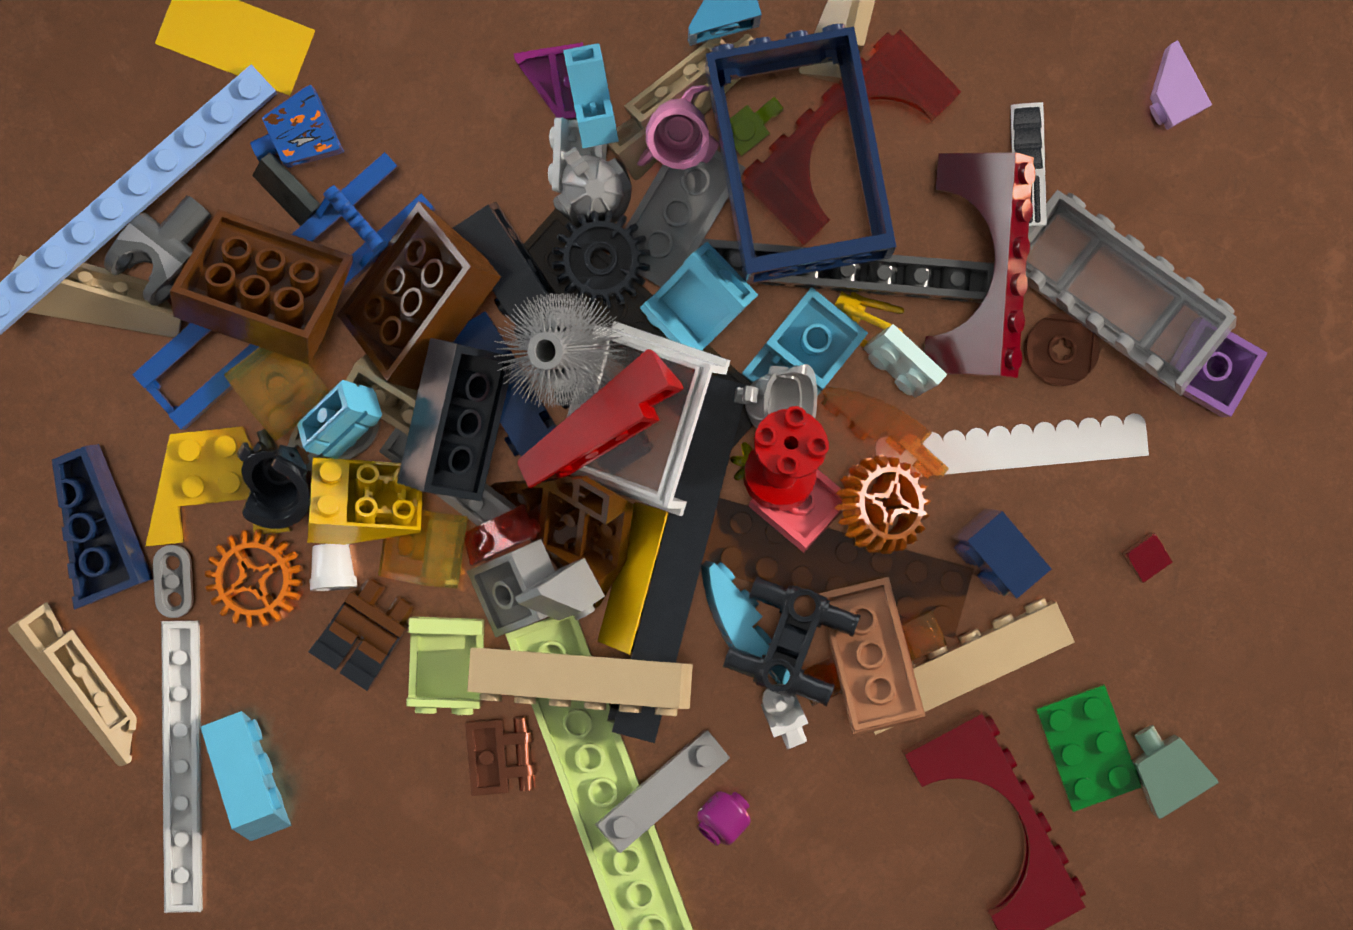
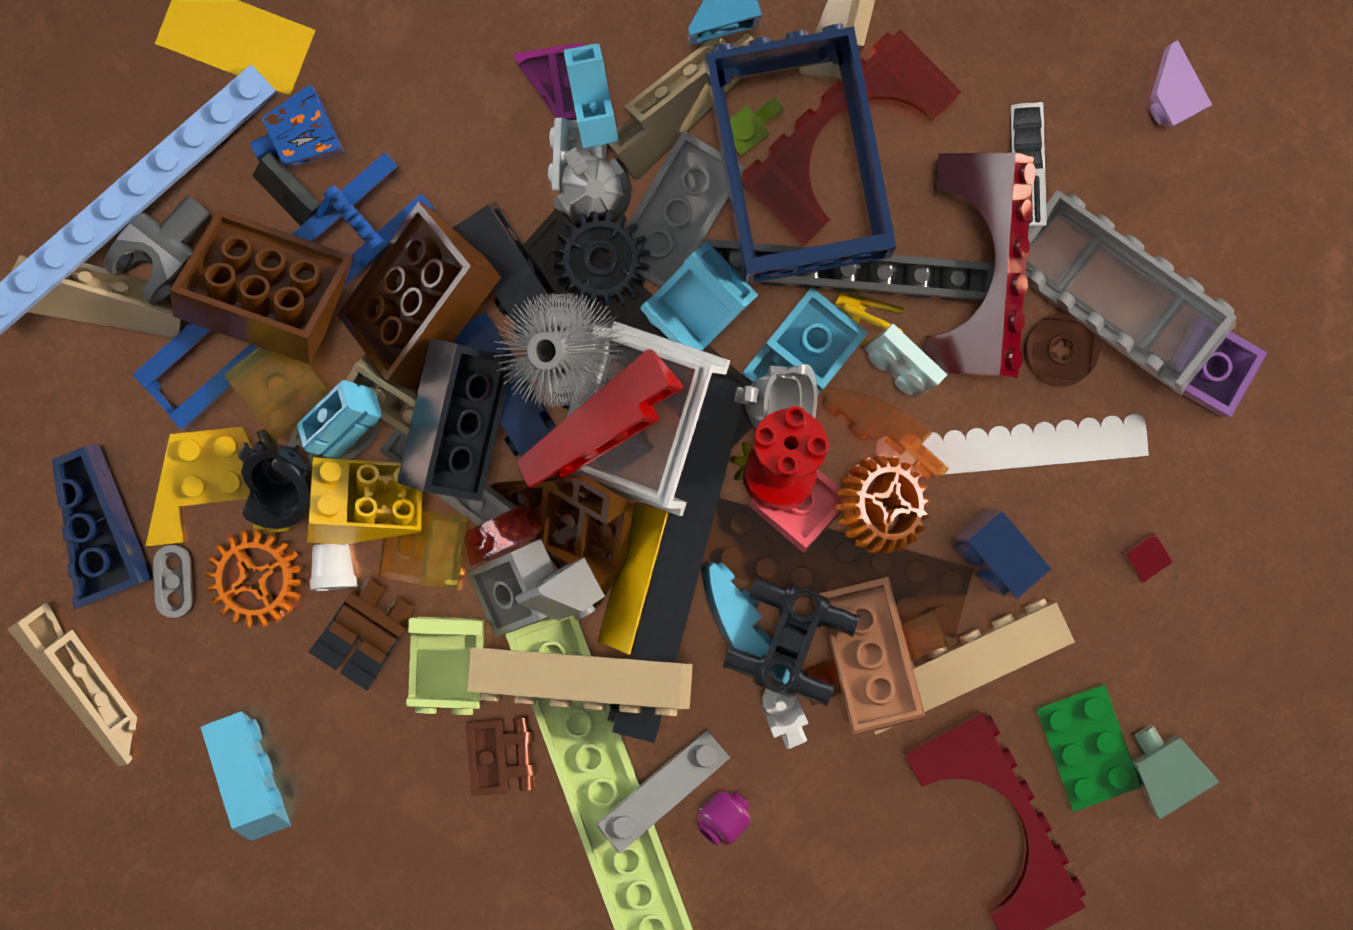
(181, 766): white tile -> none
(679, 133): bright pink piece -> none

